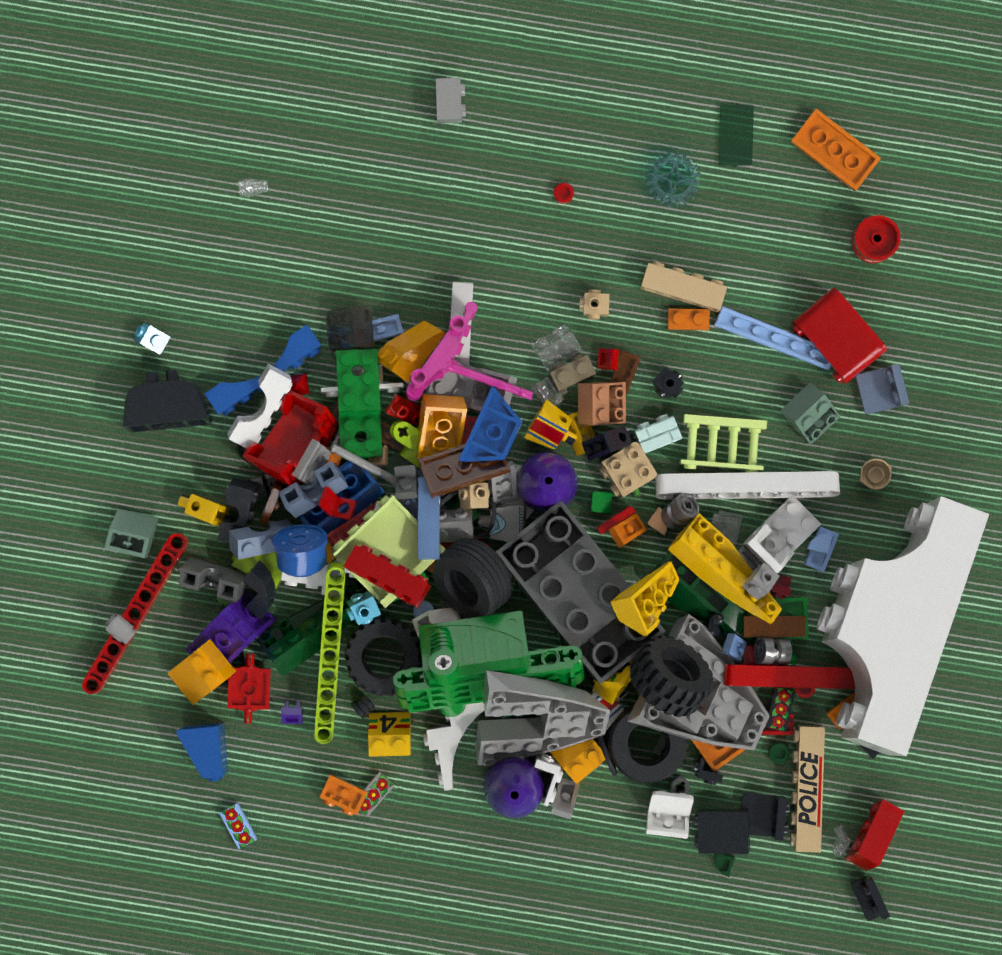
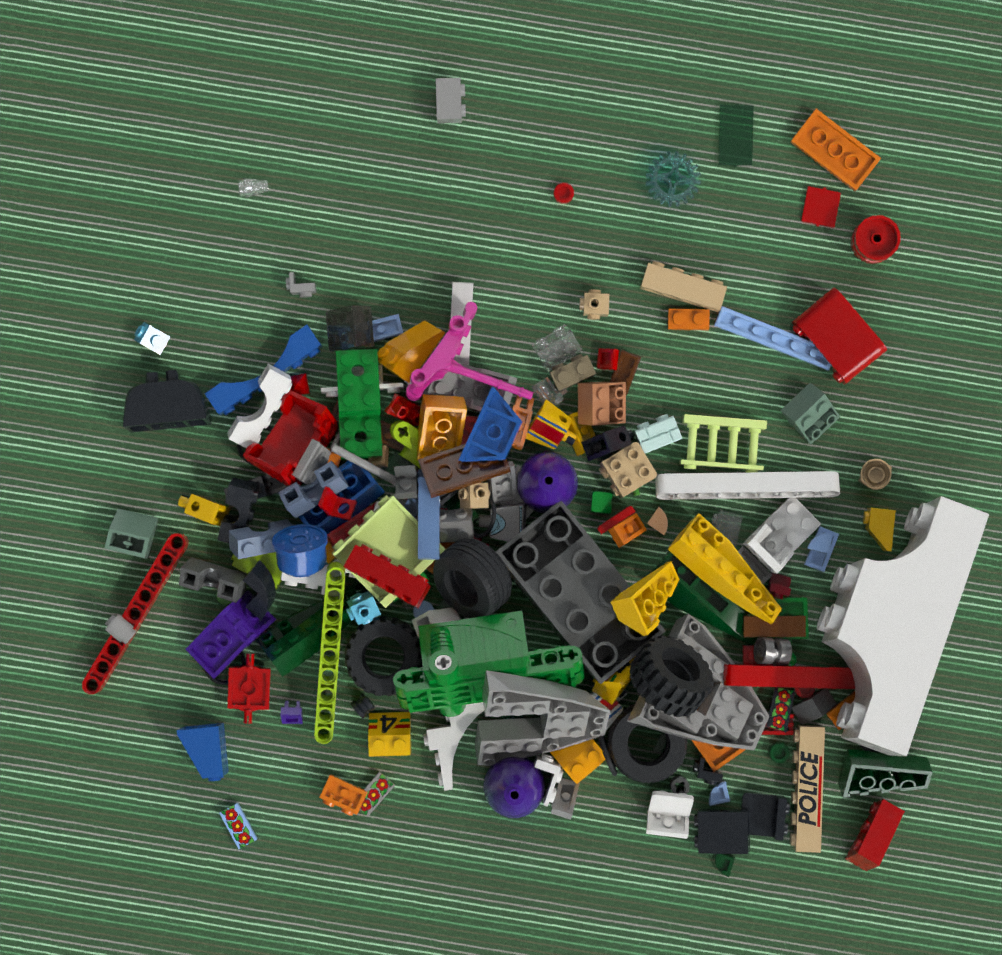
(201, 672): light orange slope -> none
(272, 502): reddish brown plate -> none
(304, 289): none -> light grey bracket
(525, 416): none -> orange hinge
(671, 376): black brick -> none
(680, 511): flat silver wheel -> none
(713, 627): black arm -> none
(719, 794): none -> light blue tile
(734, 647): medium blue bracket -> none
(760, 581): light grey brick -> none
(814, 706): none -> dark grey slope
(821, 207): none -> red piece
(842, 842): clear arm -> none
(869, 898): black bracket -> none
(876, 771): none -> dark green wedge
(880, 526): none -> yellow slope
(882, 389): sand blue bracket -> none

